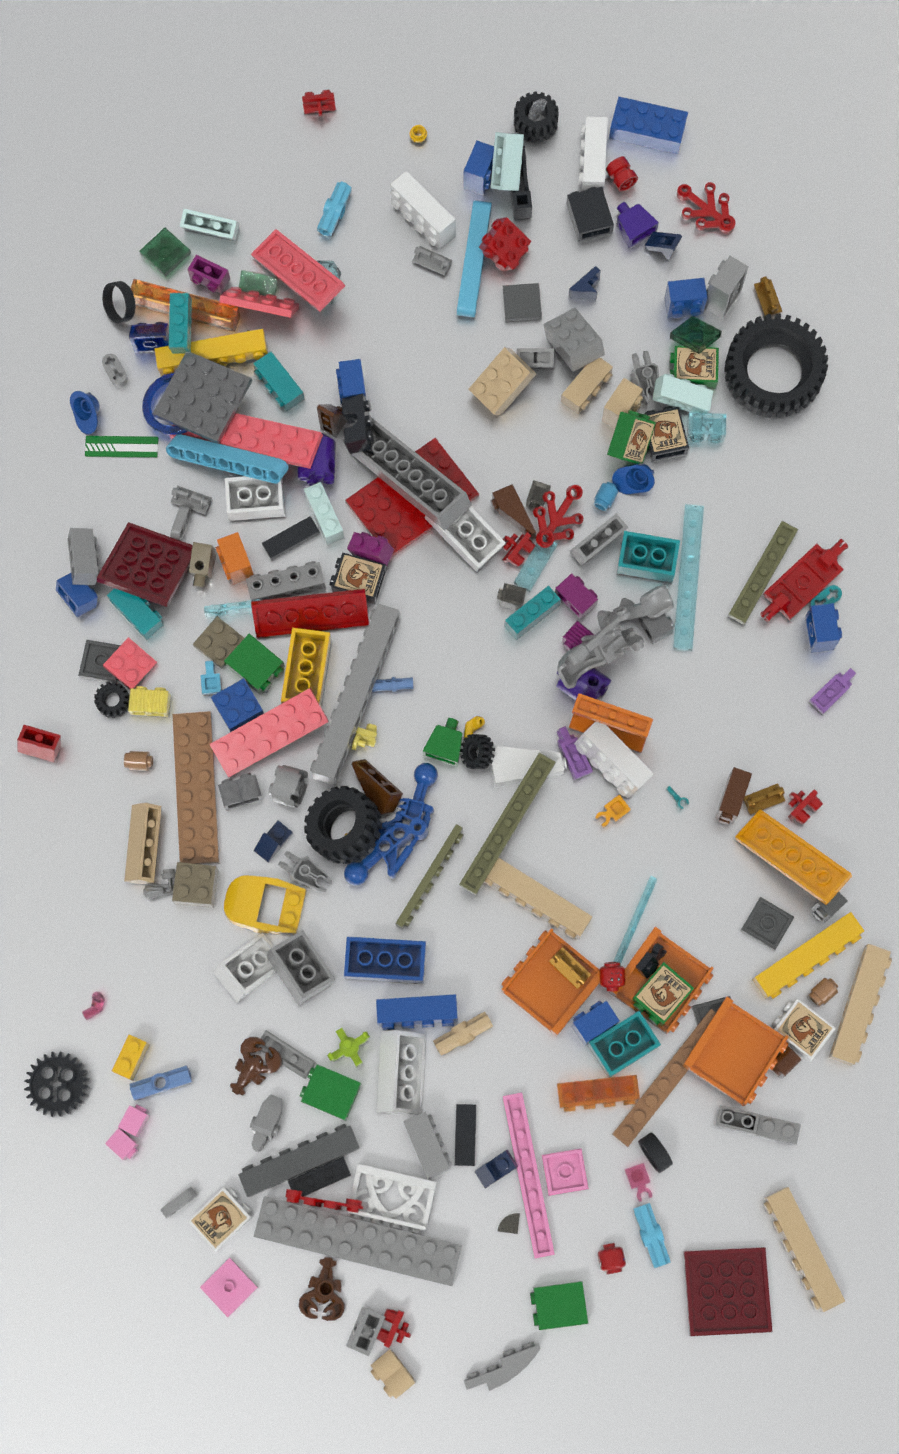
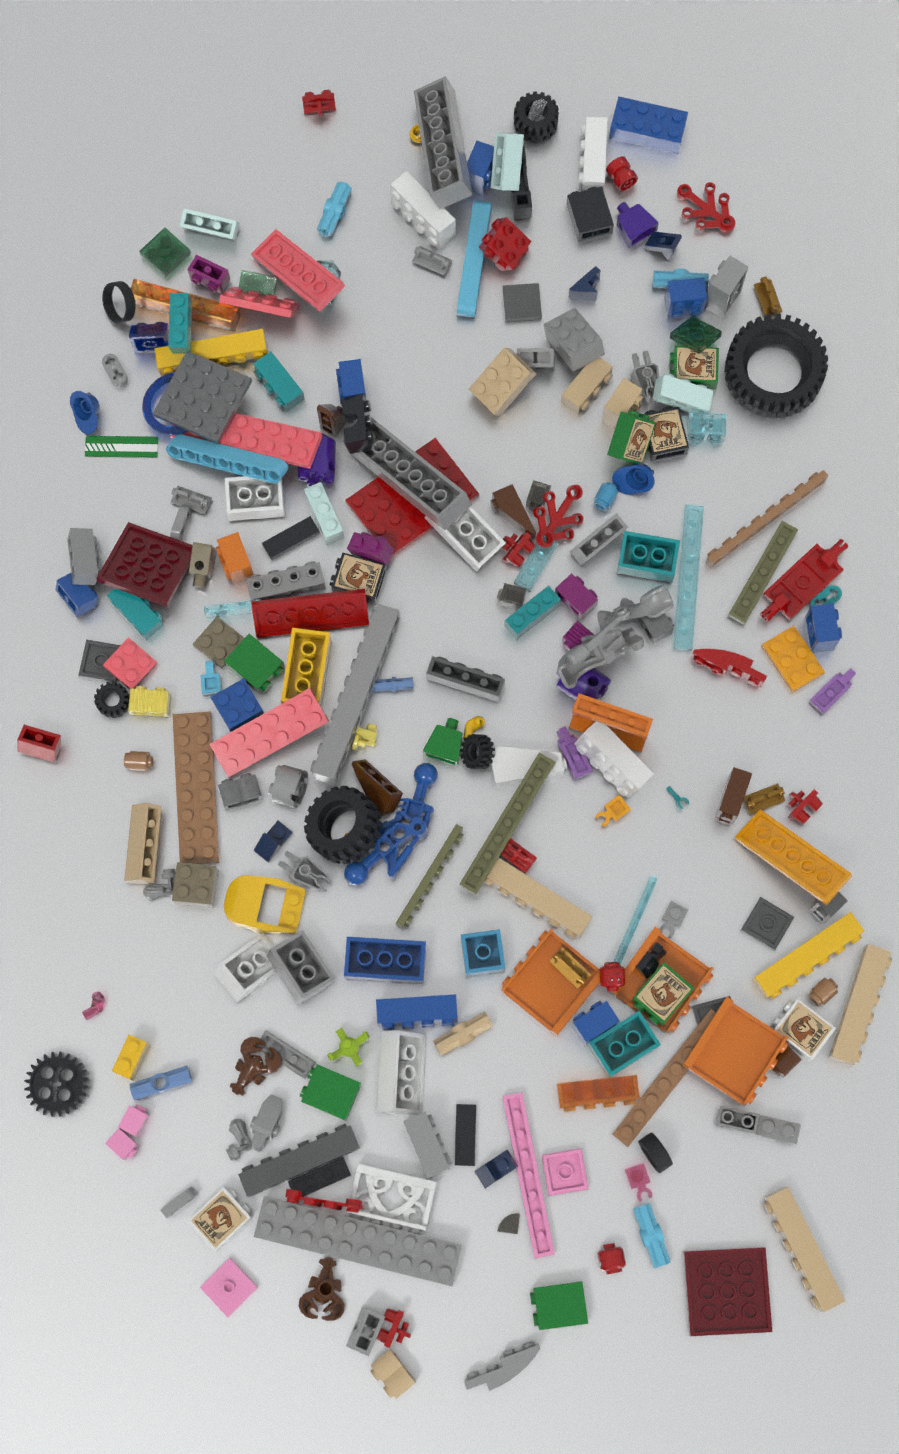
(238, 1129): none -> light grey piece
(442, 143): none -> light grey brick
(465, 678): none -> dark grey brick
(483, 952): none -> dark azure brick
(518, 856): none -> red hips
(661, 278): none -> medium azure piece
(674, 916): none -> light grey plate
(721, 660): none -> red slope
(760, 523): none -> medium nougat plate
(793, 659): none -> light orange plate

